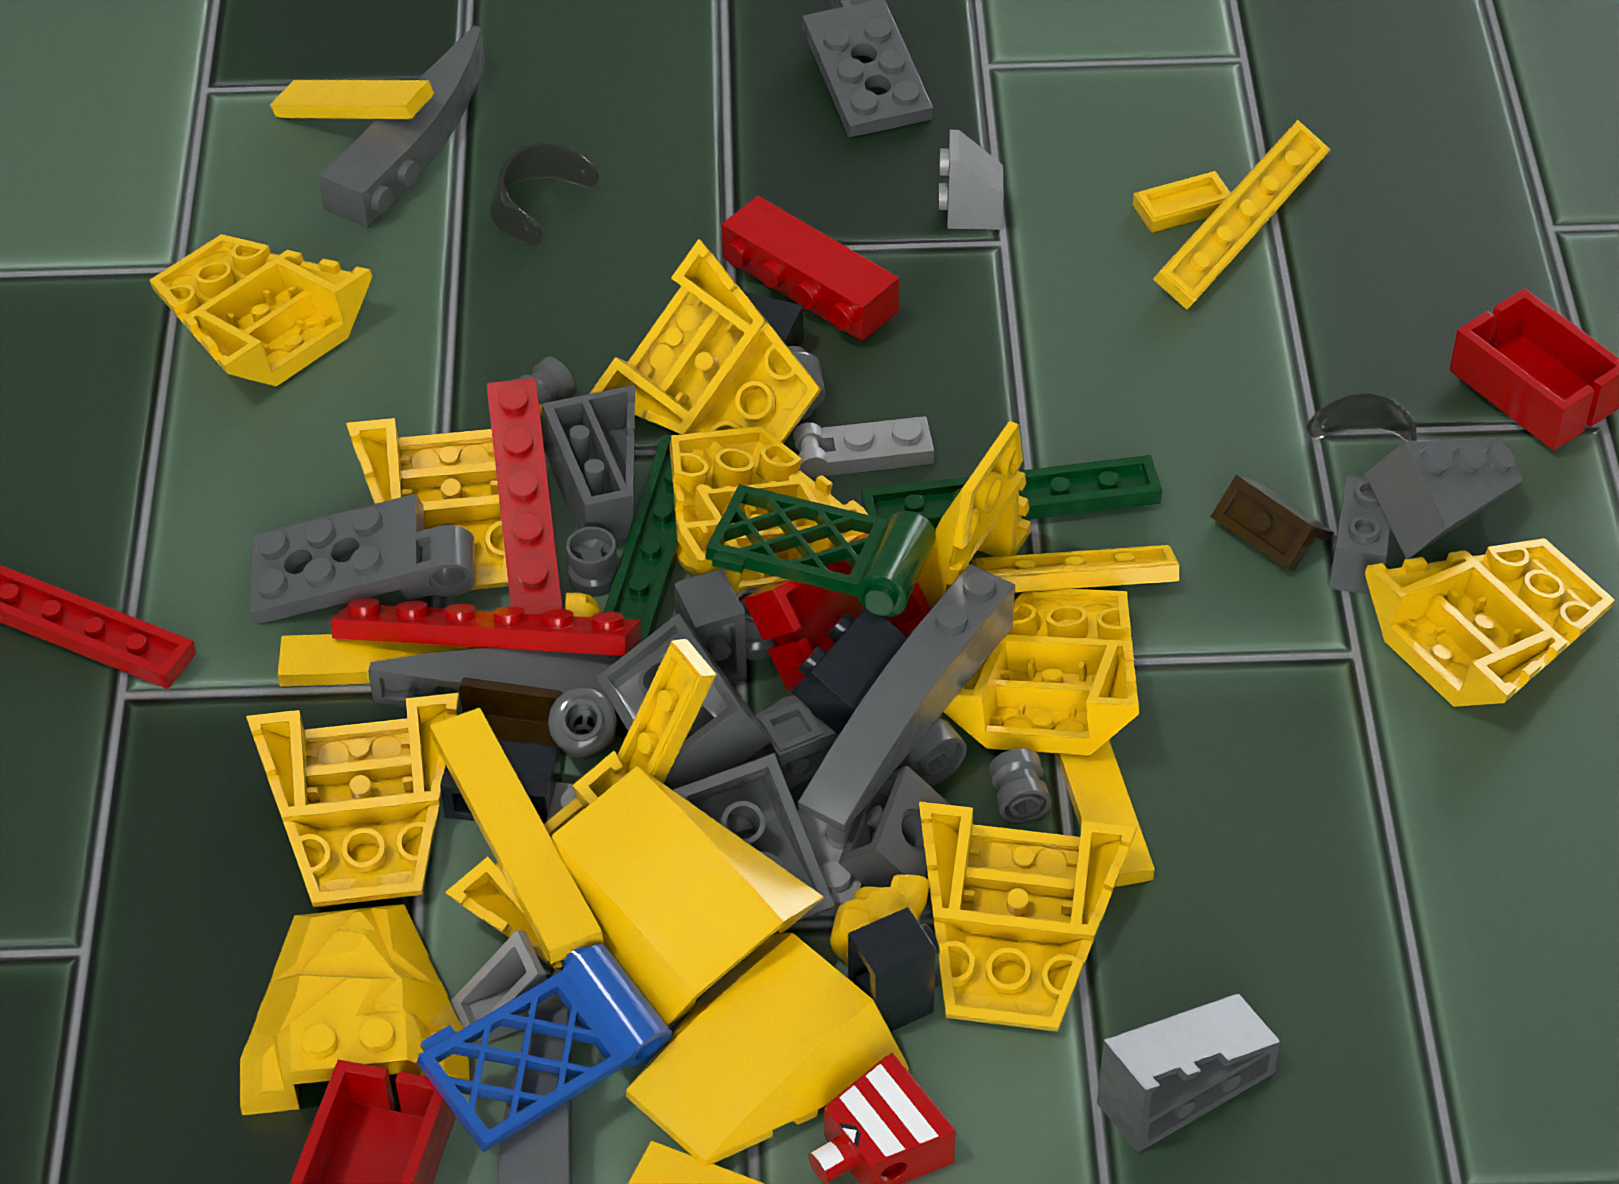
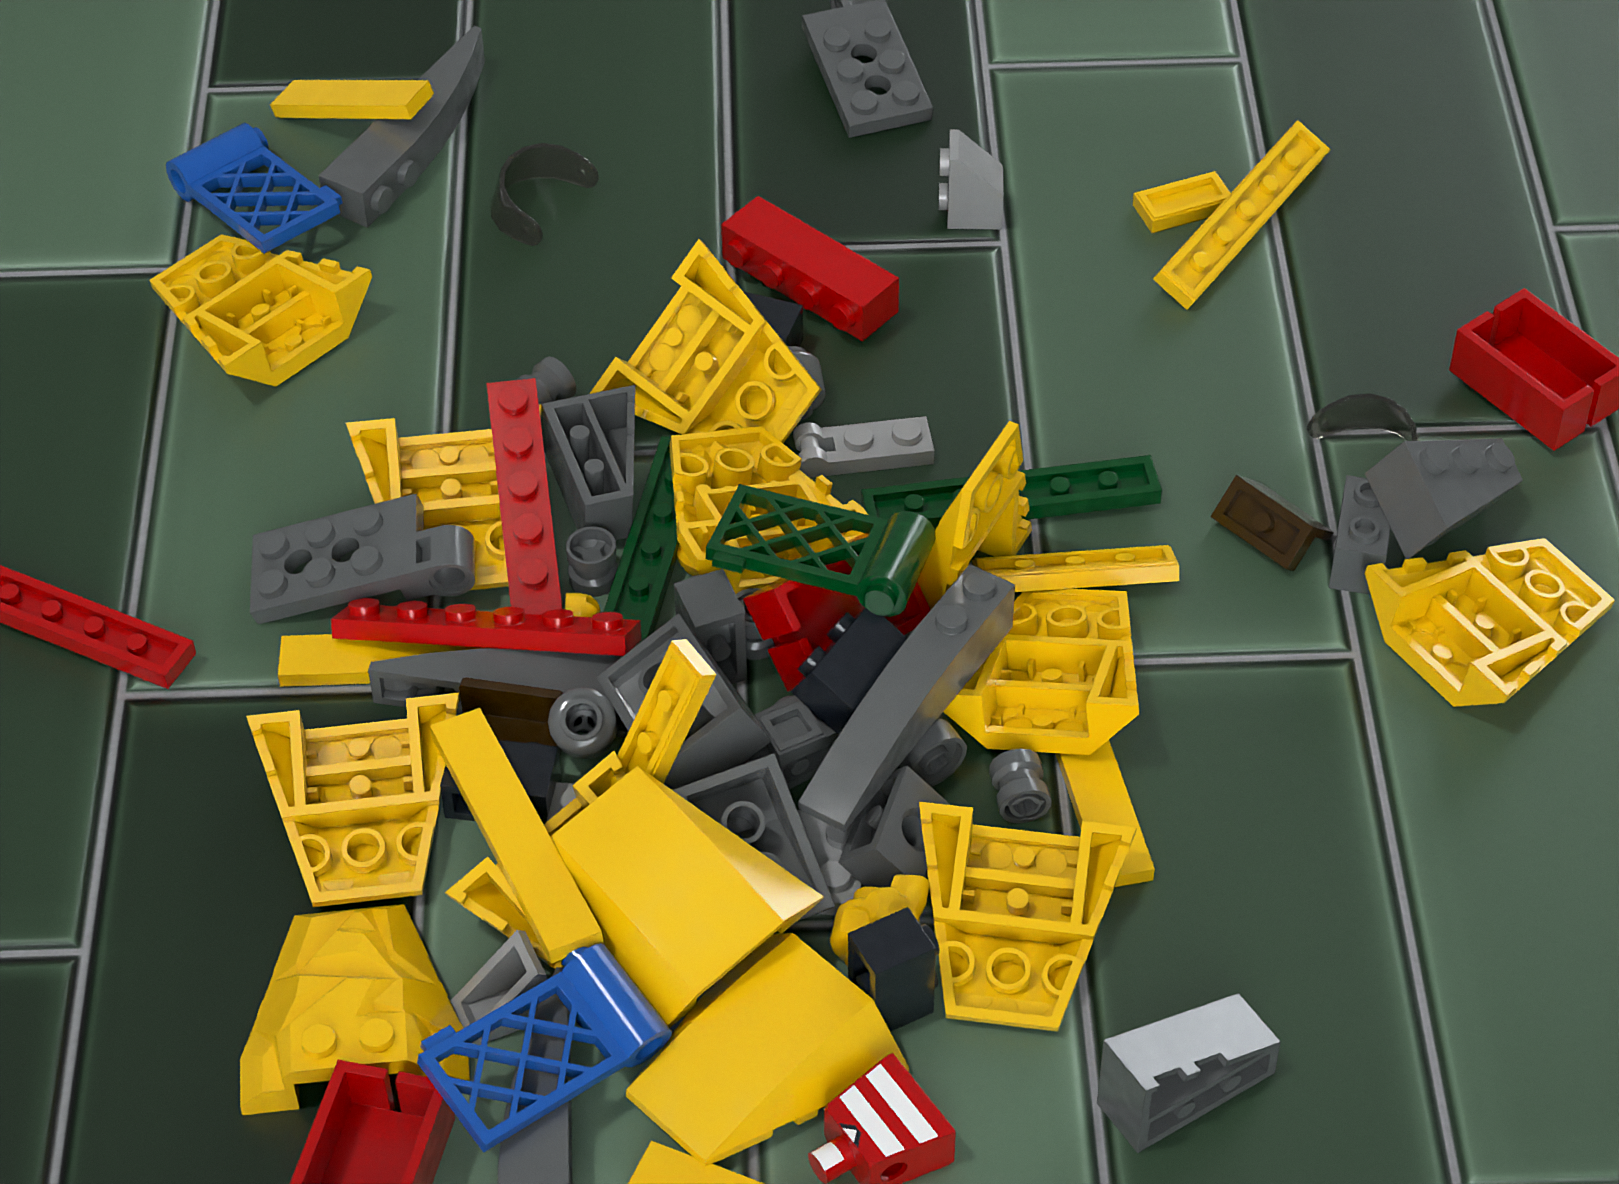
(227, 164): none -> blue piece

